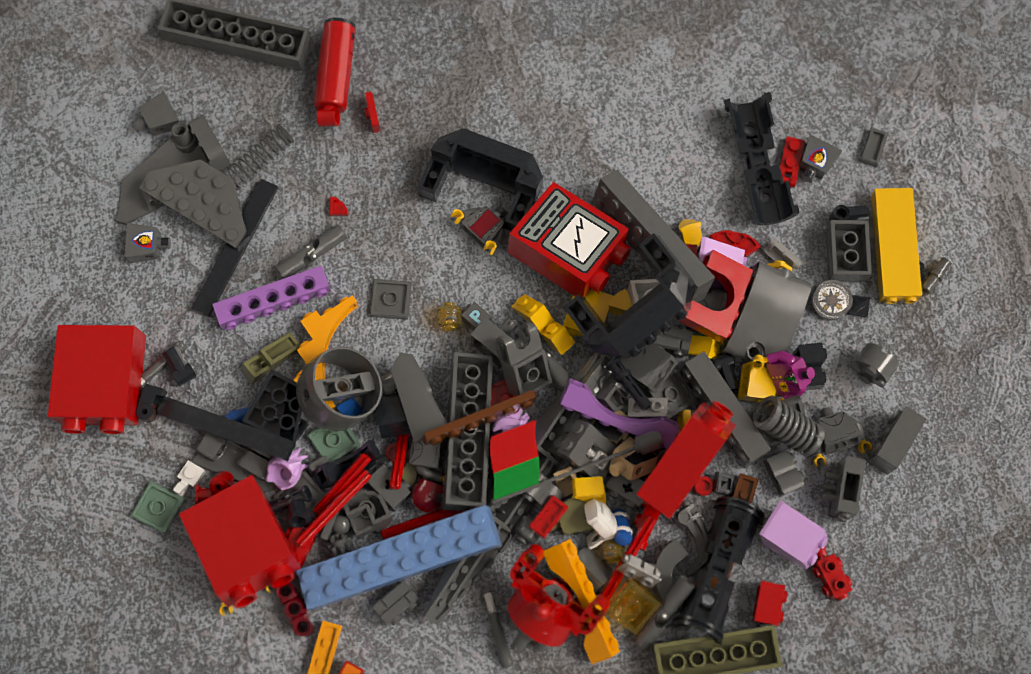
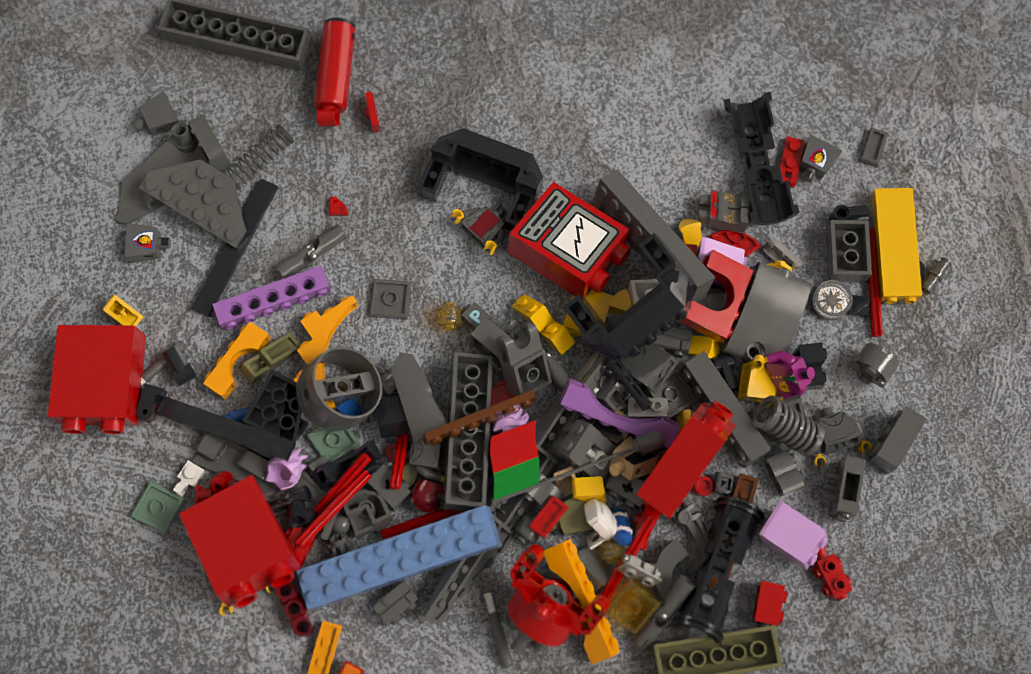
(121, 312): none -> yellow slope
(250, 340): none -> light orange arch
(724, 210): none -> dark grey hips
(874, 289): none -> red axle

